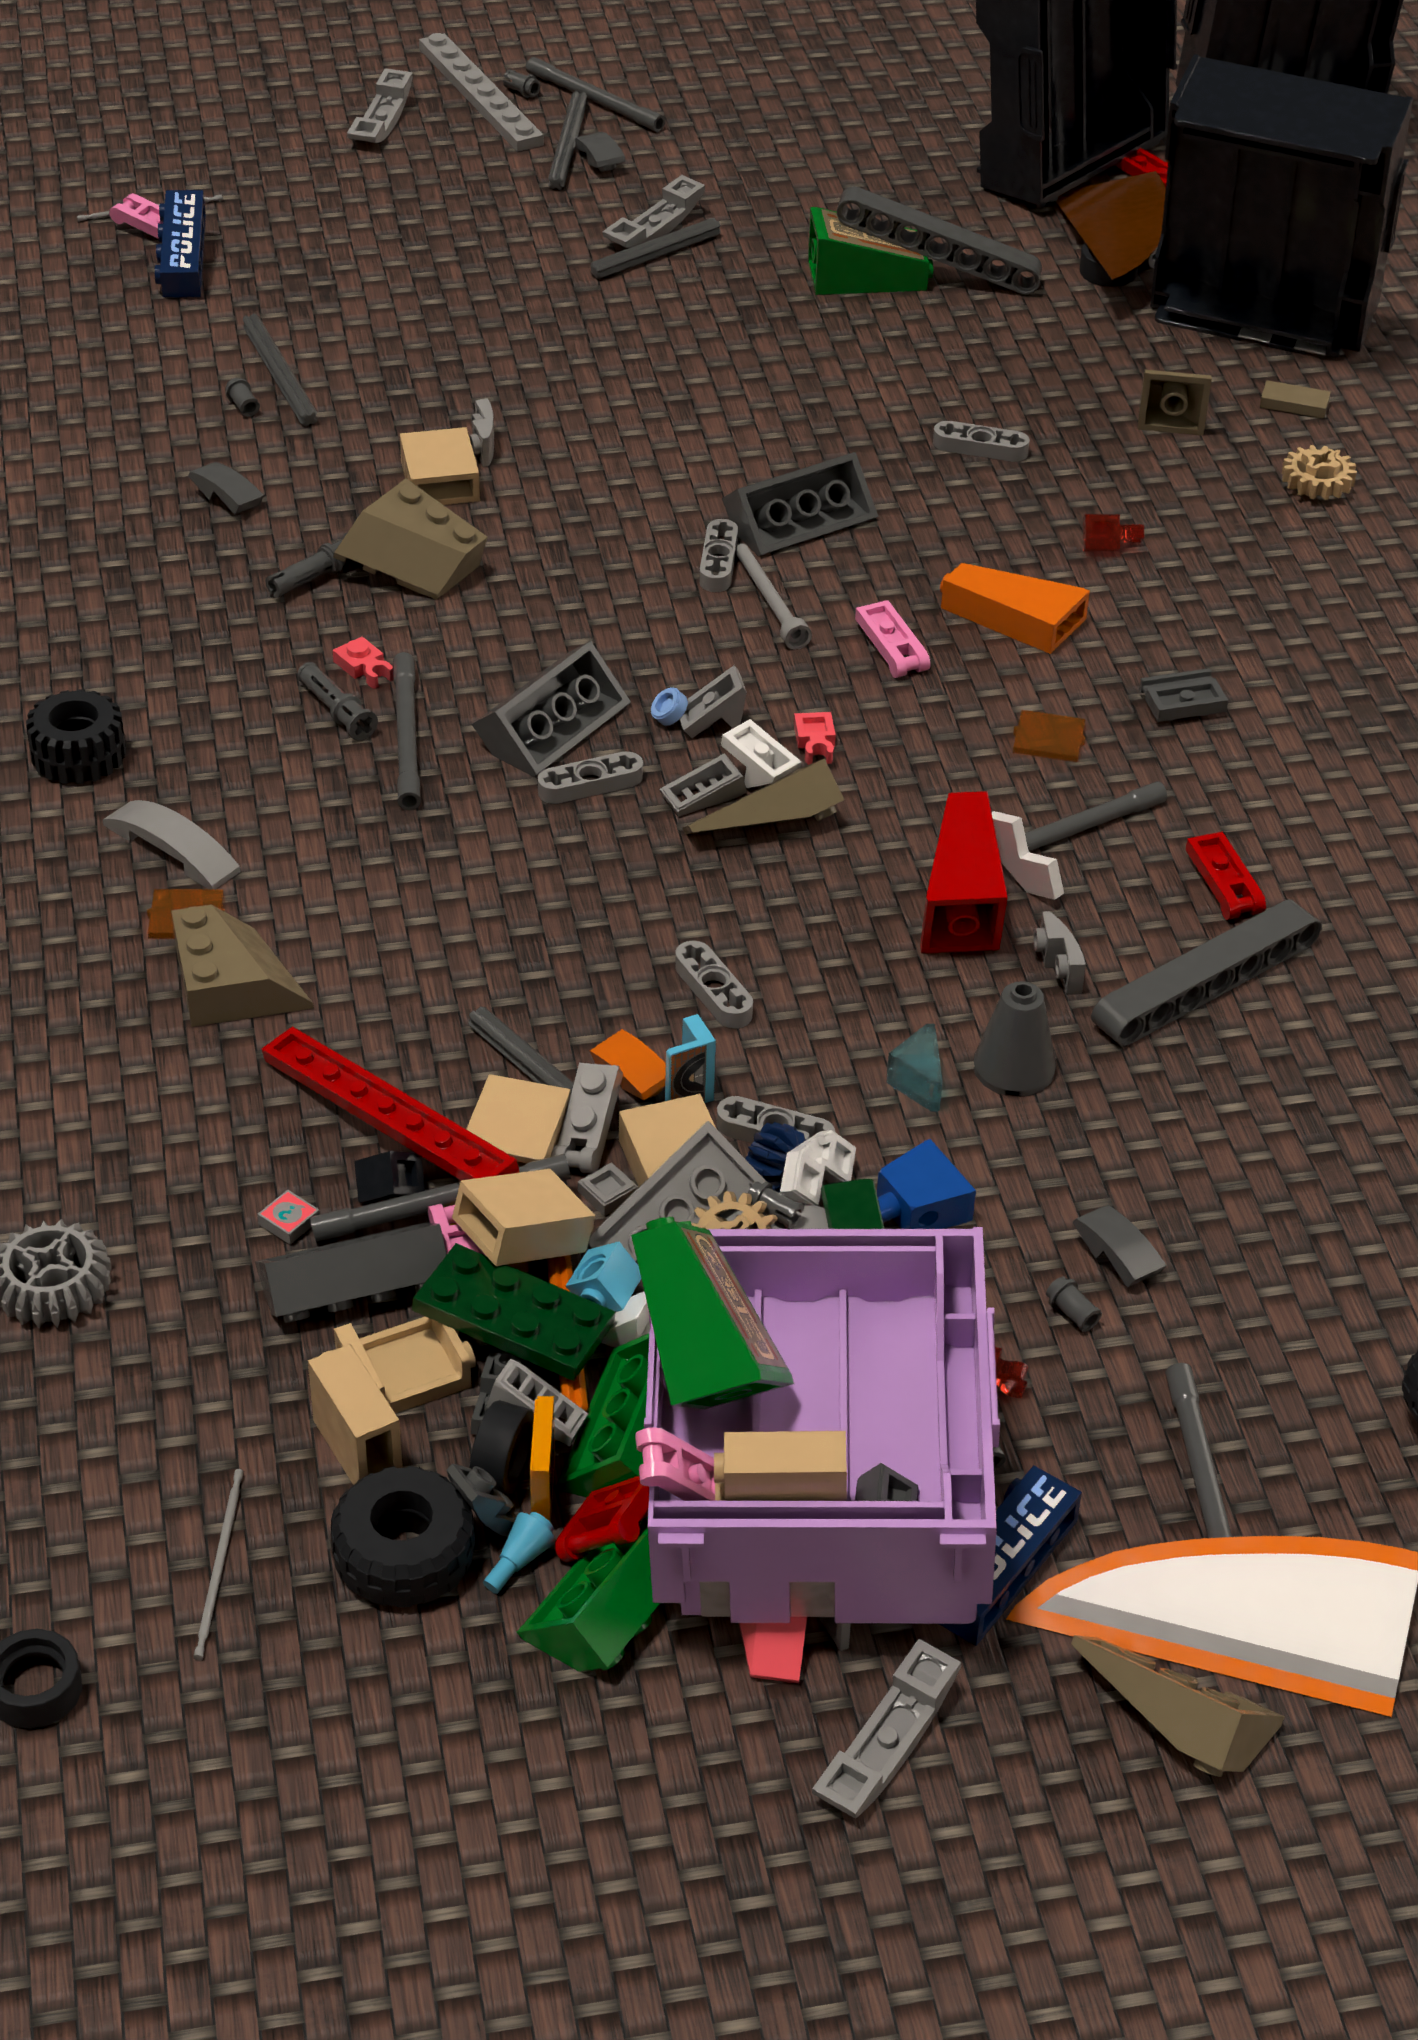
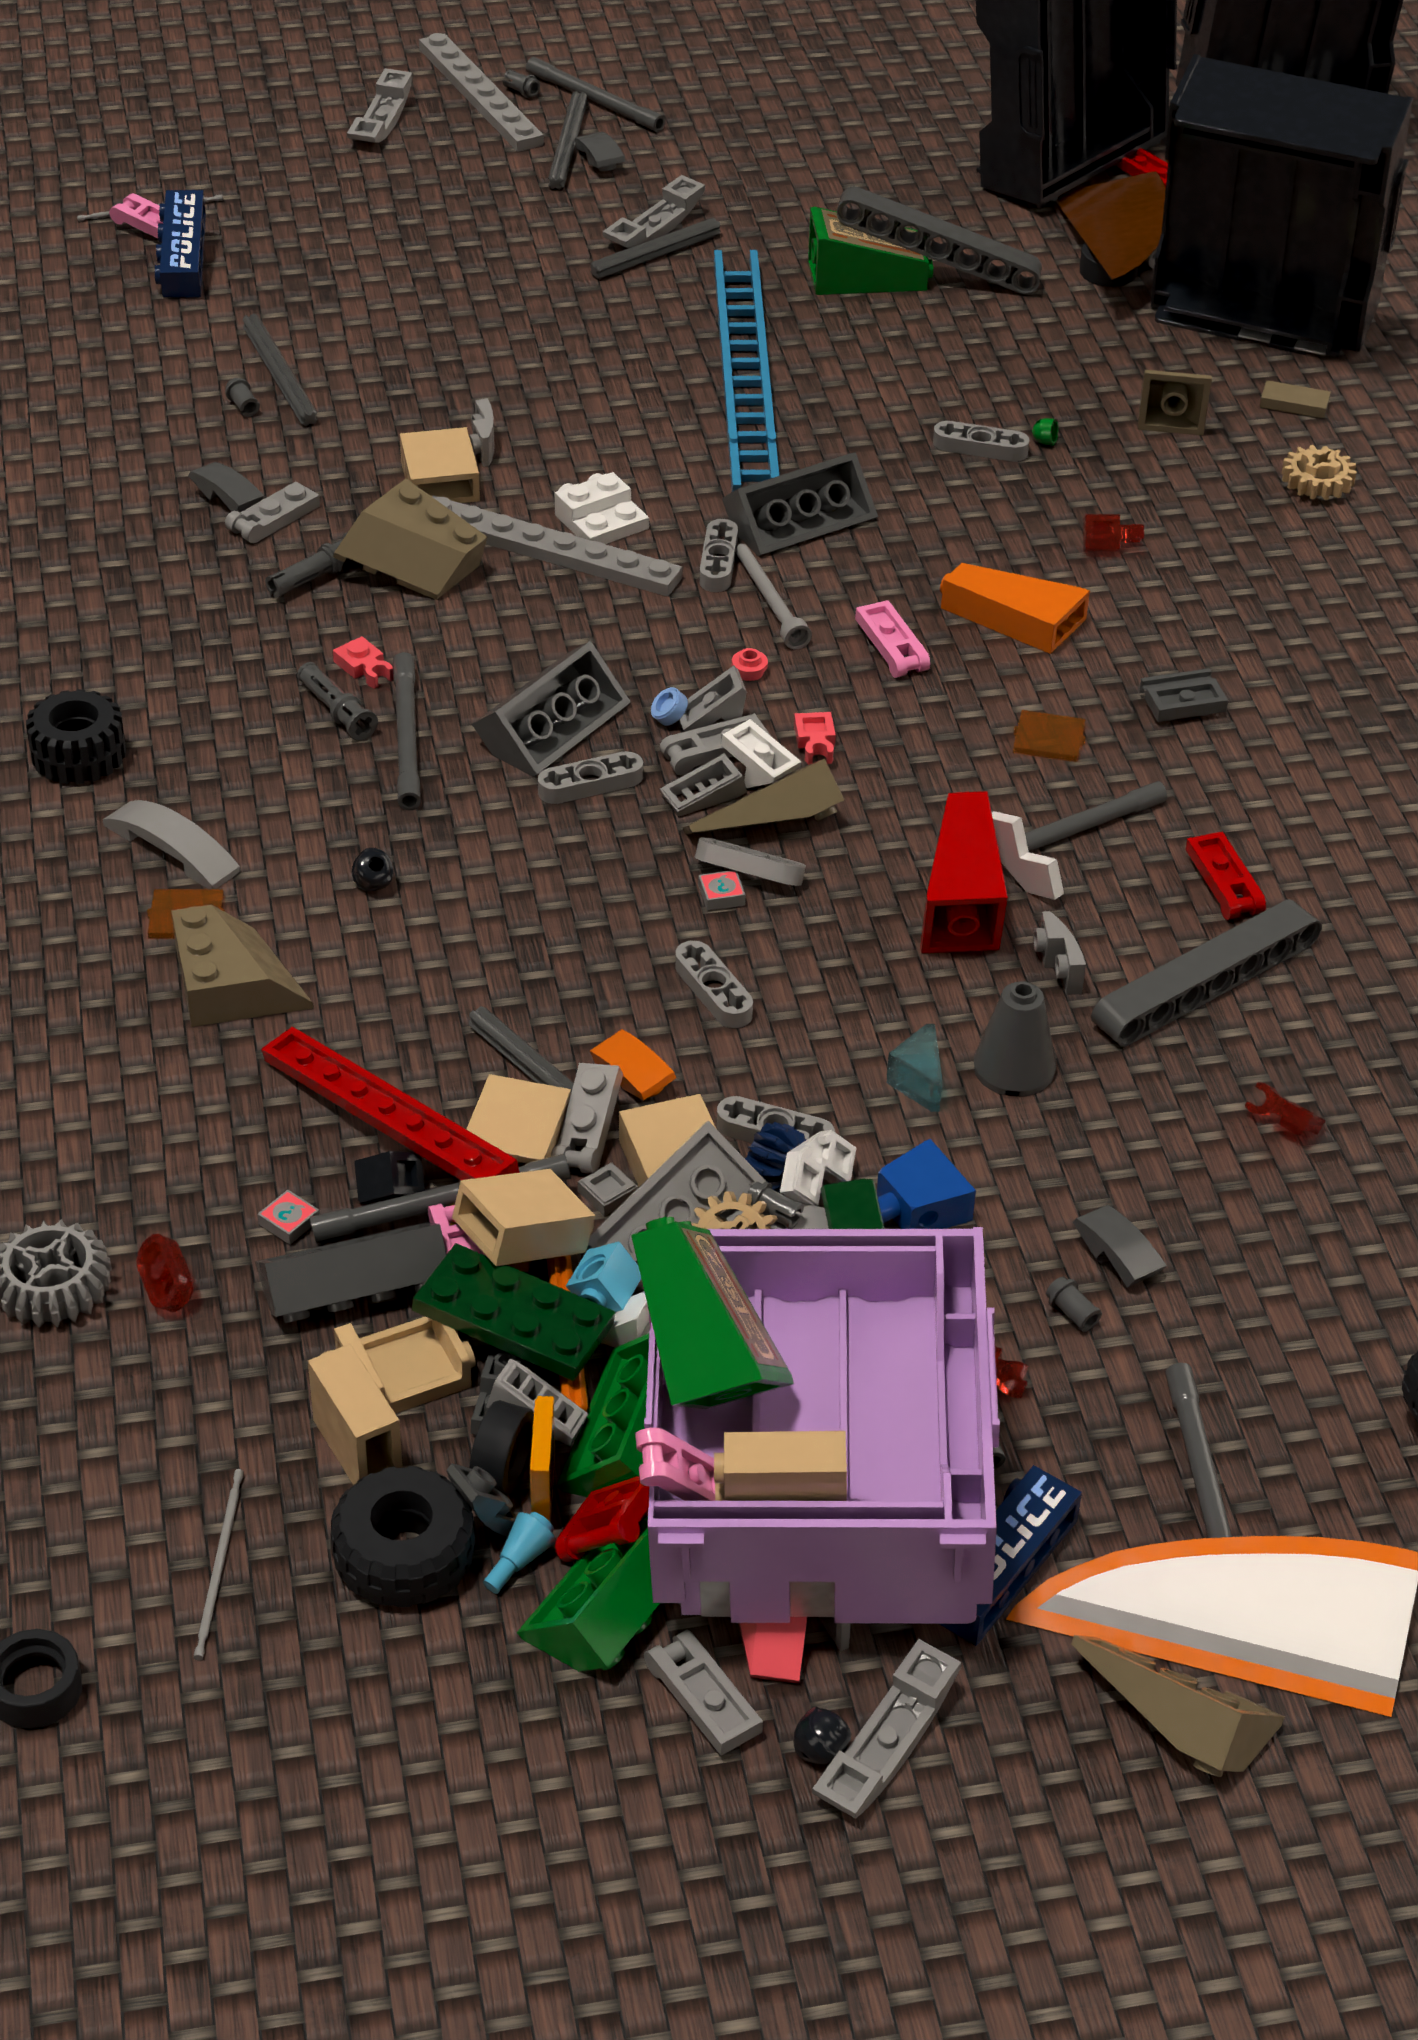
(164, 1273): none -> clear red plate
(273, 512): none -> light grey plate
(372, 870): none -> black piece
(570, 550): none -> light grey plate
(600, 509): none -> white plate
(692, 1064): panel -> none
(700, 744): none -> light grey plate
(704, 1692): none -> light grey plate
(721, 890): none -> light grey tile
(750, 664): none -> coral plate
(750, 861): none -> light grey beam
(761, 363): none -> dark azure ladder
(820, 1736): none -> black piece
(885, 1485): dark grey slope -> none
(1046, 431): none -> green hinge
(1294, 1117): none -> clear red plate

